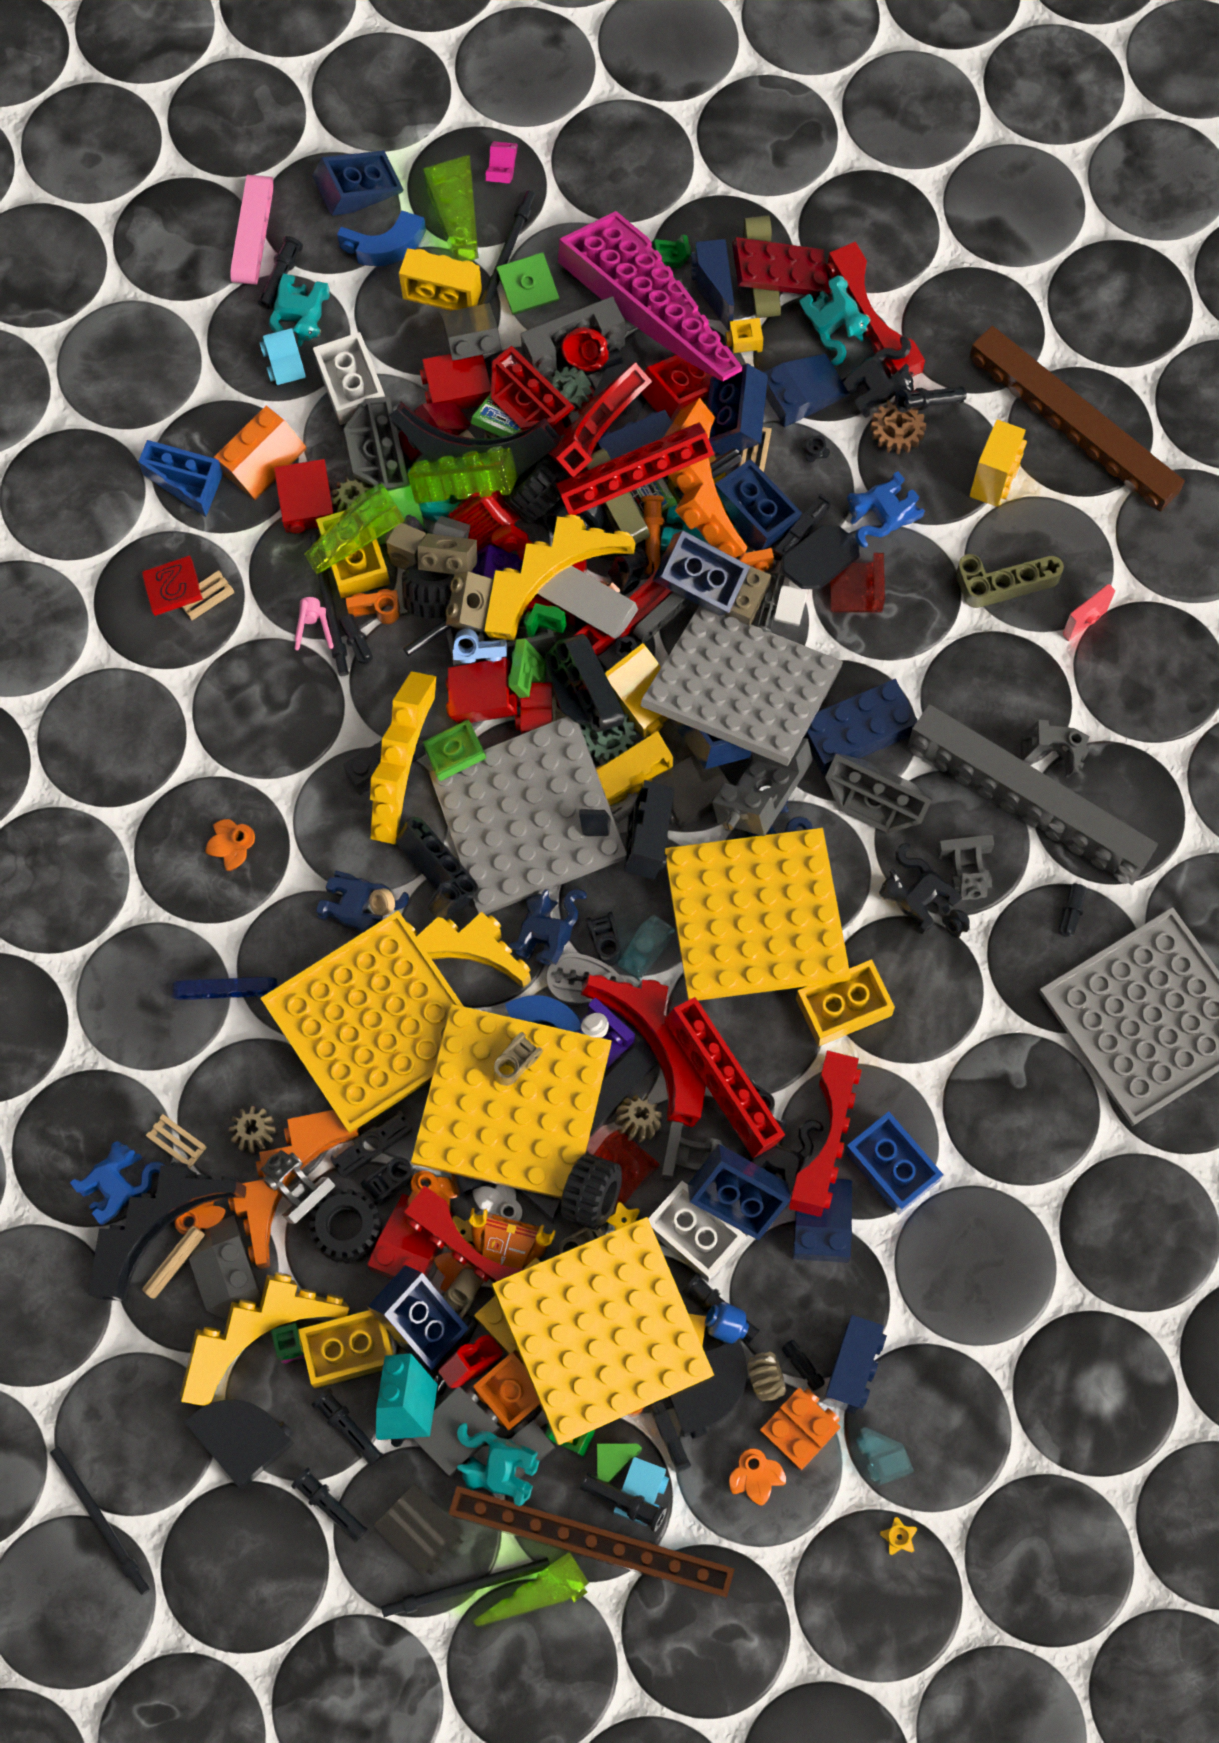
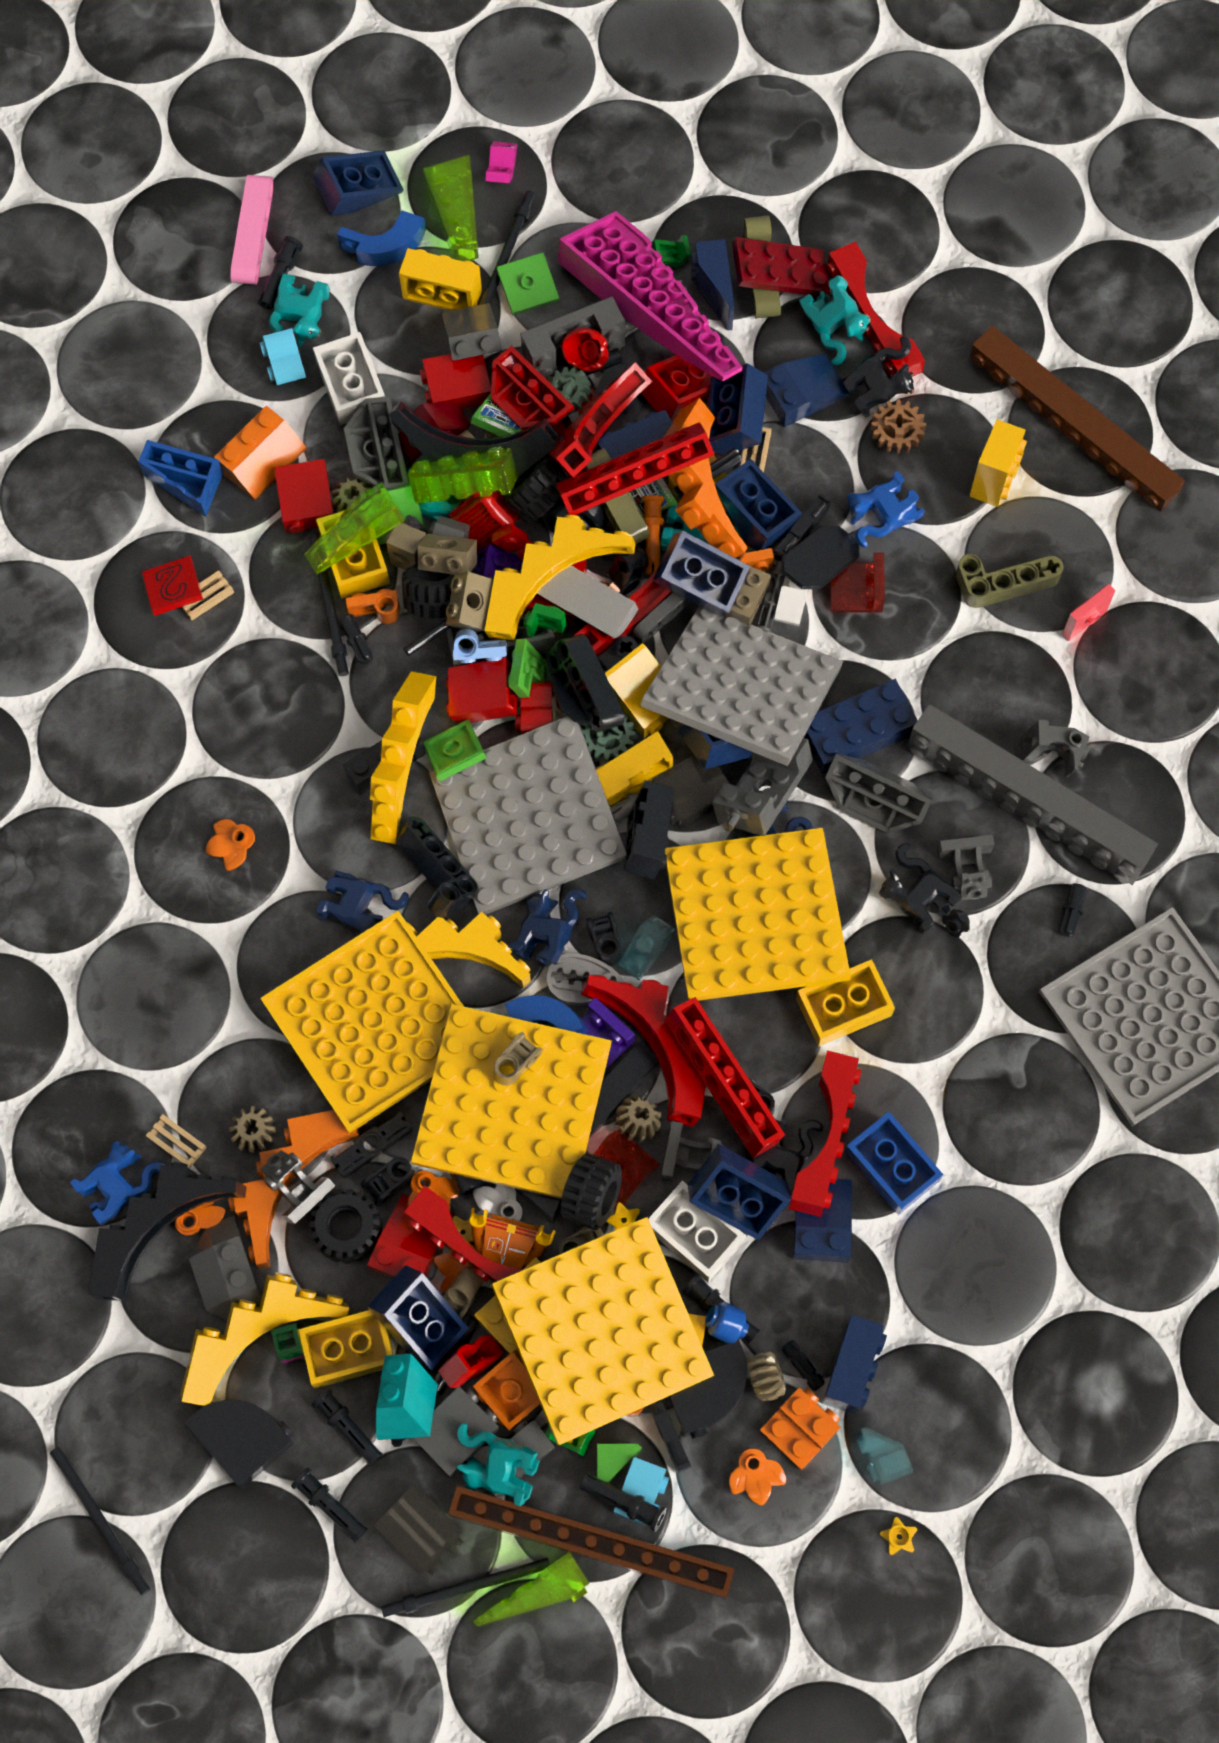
(173, 1262): tan axle -> none
(223, 988): clear blue beam -> none
(309, 613): bright pink plant -> none
(382, 902): tan tile -> none
(595, 822): black slope -> none
(595, 1025): white plate -> none
(745, 335): yellow brick -> none
(815, 441): black plate -> none
(922, 398): black pin -> none

